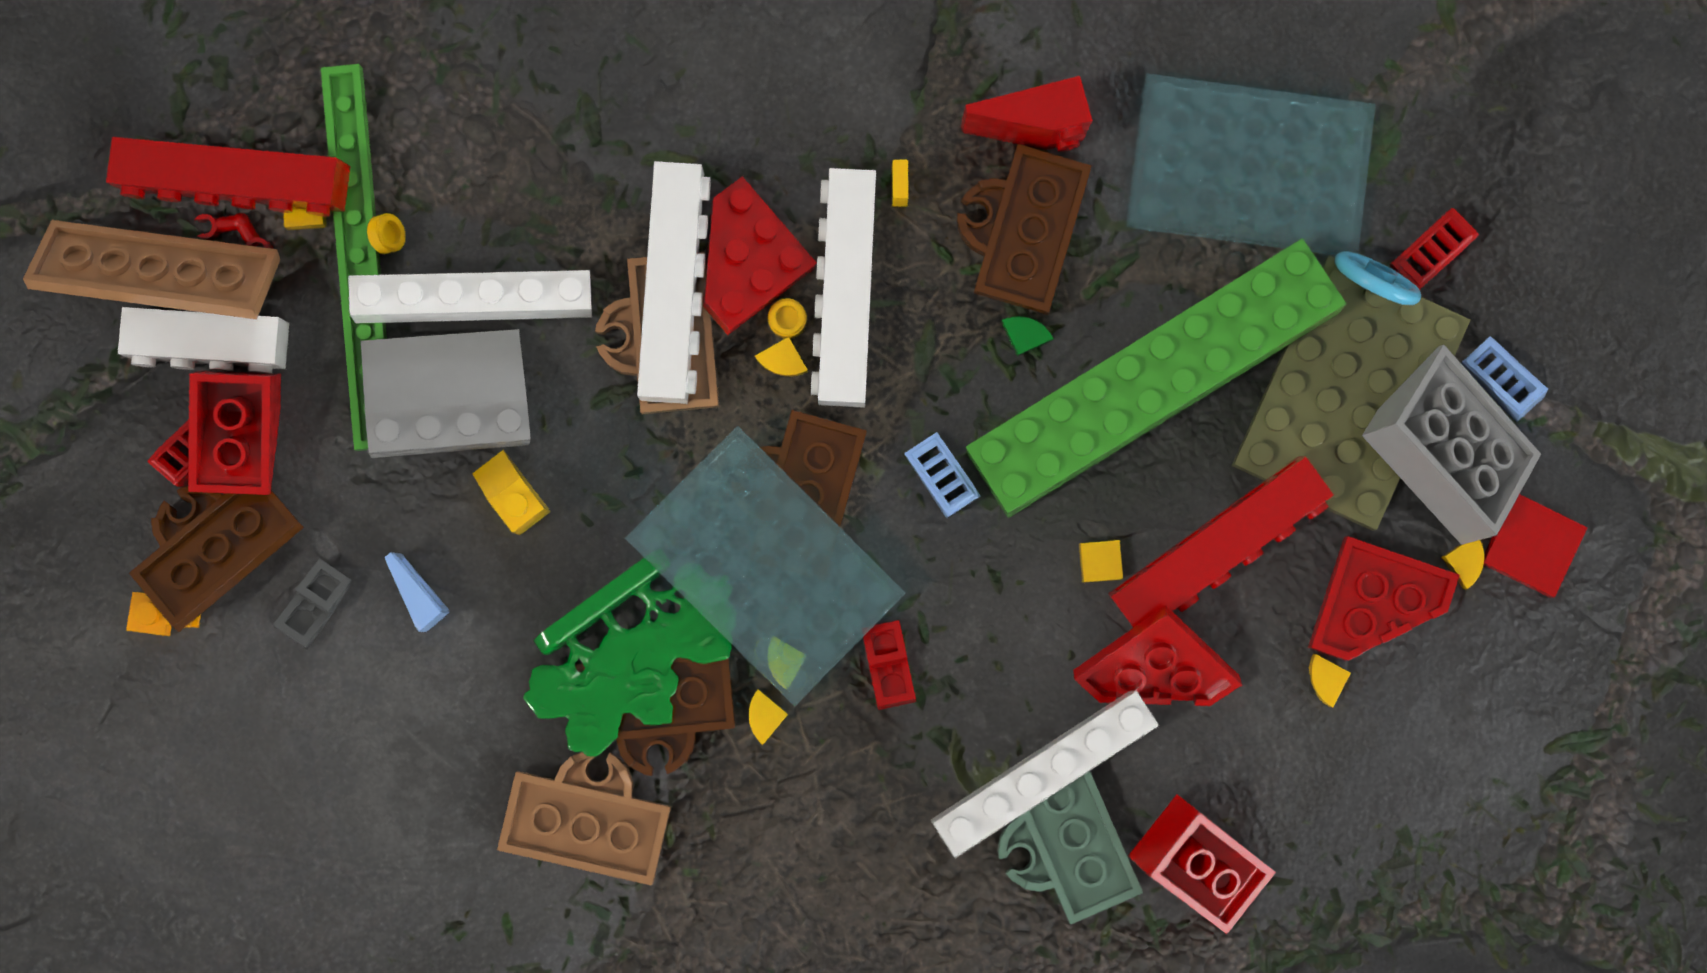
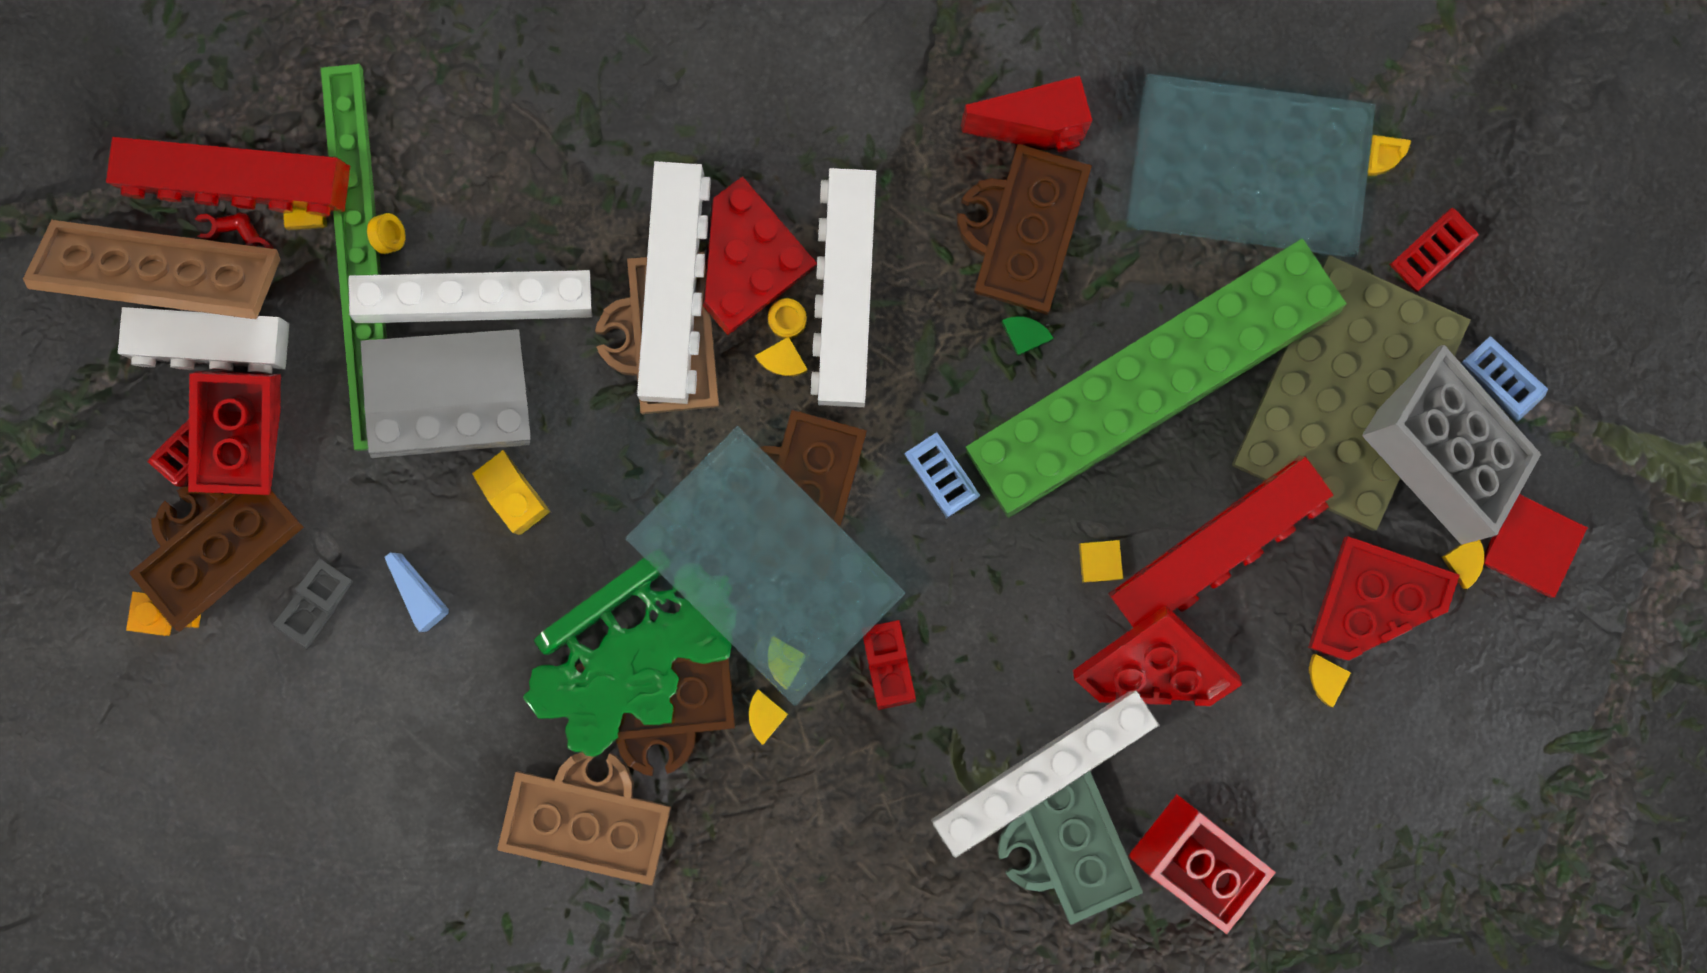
(899, 183): yellow tile -> none
(1377, 278): medium azure plate -> none
(1386, 154): none -> yellow tile

